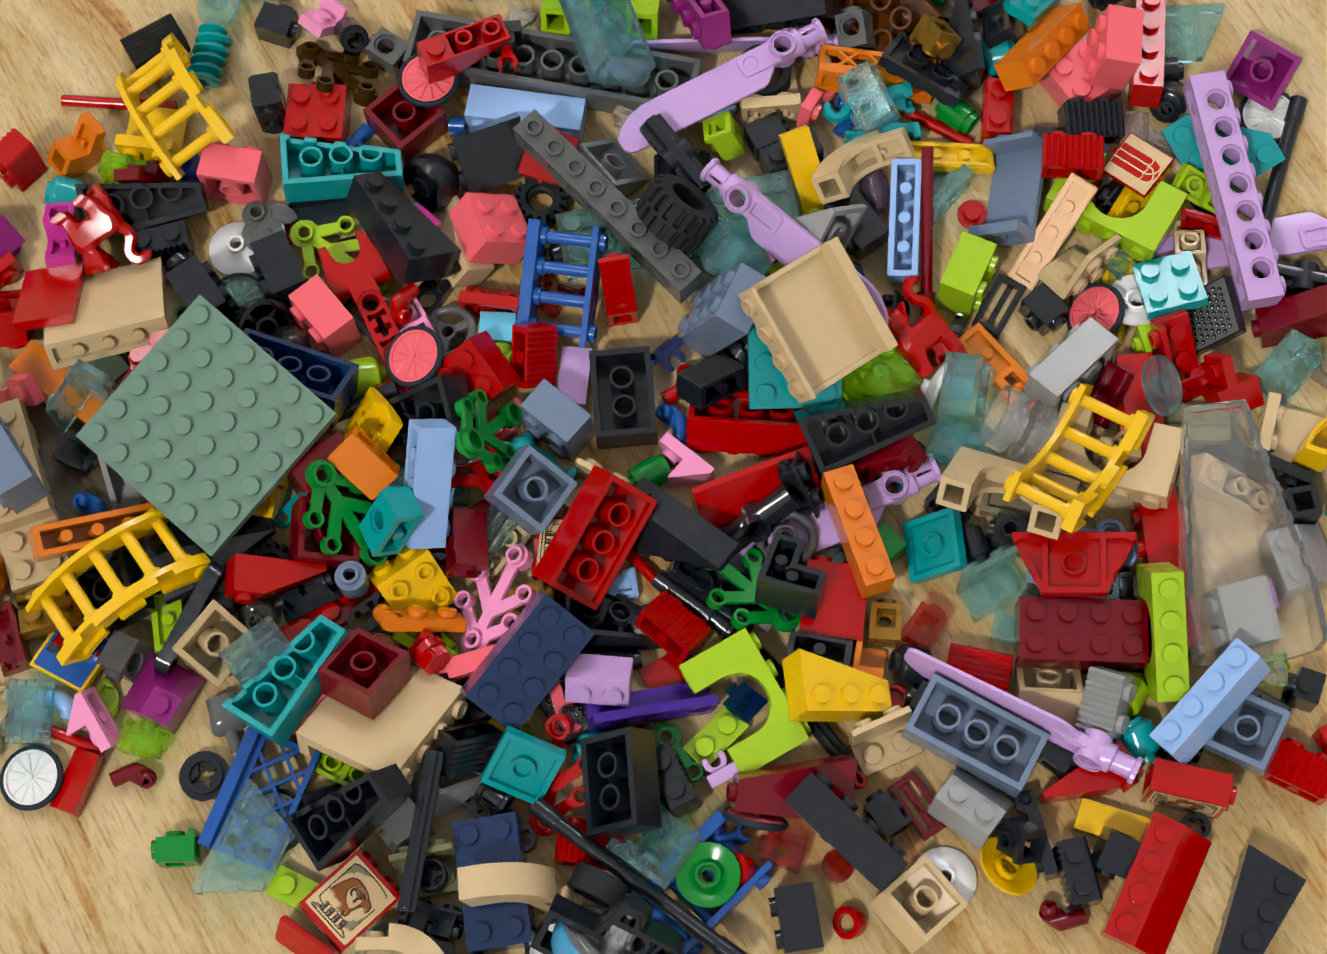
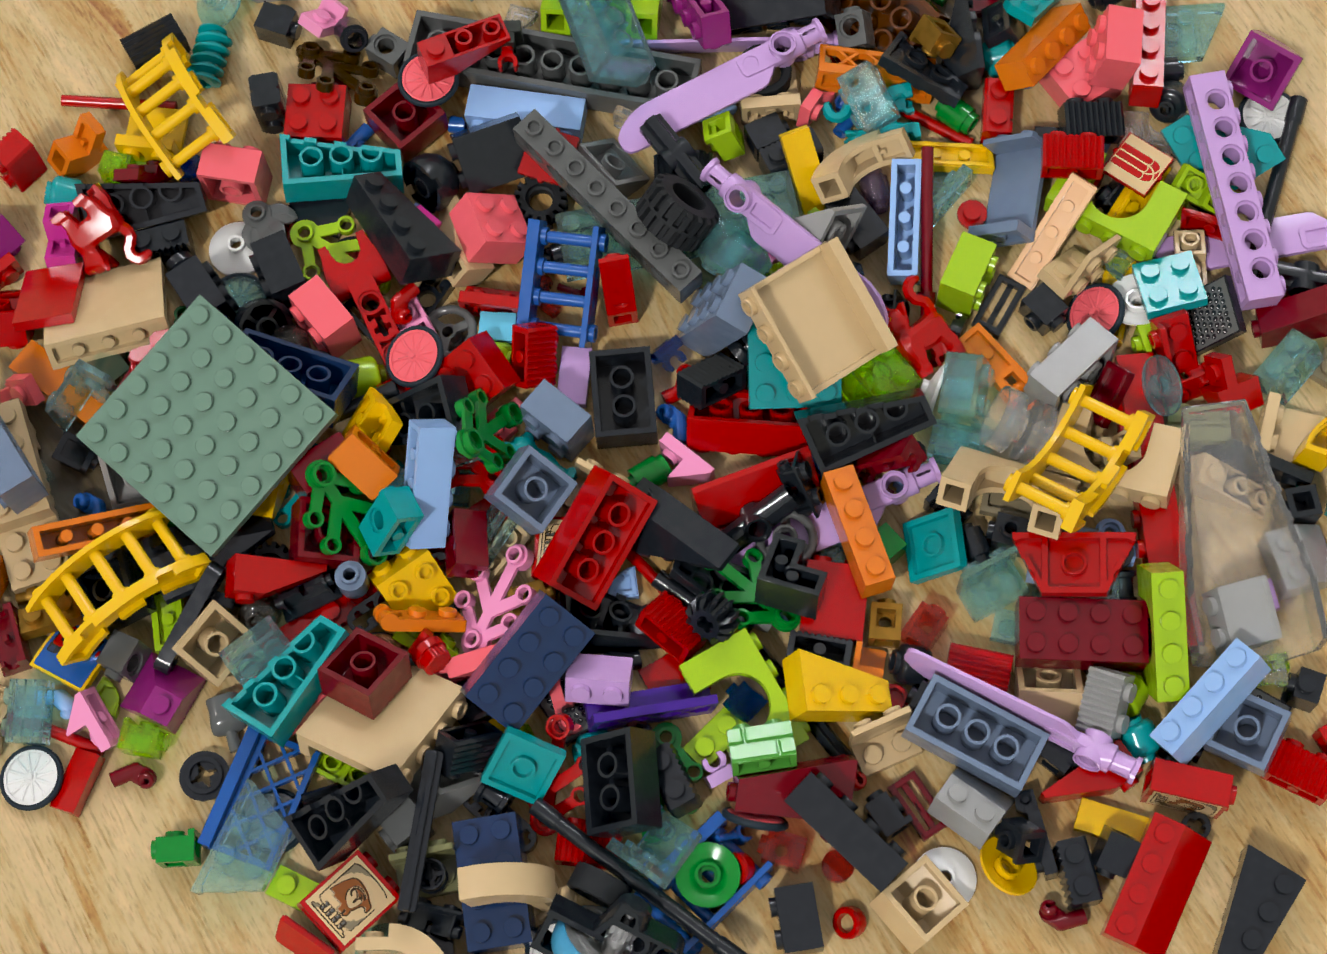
(712, 616): none -> black gear
(761, 747): none -> brick

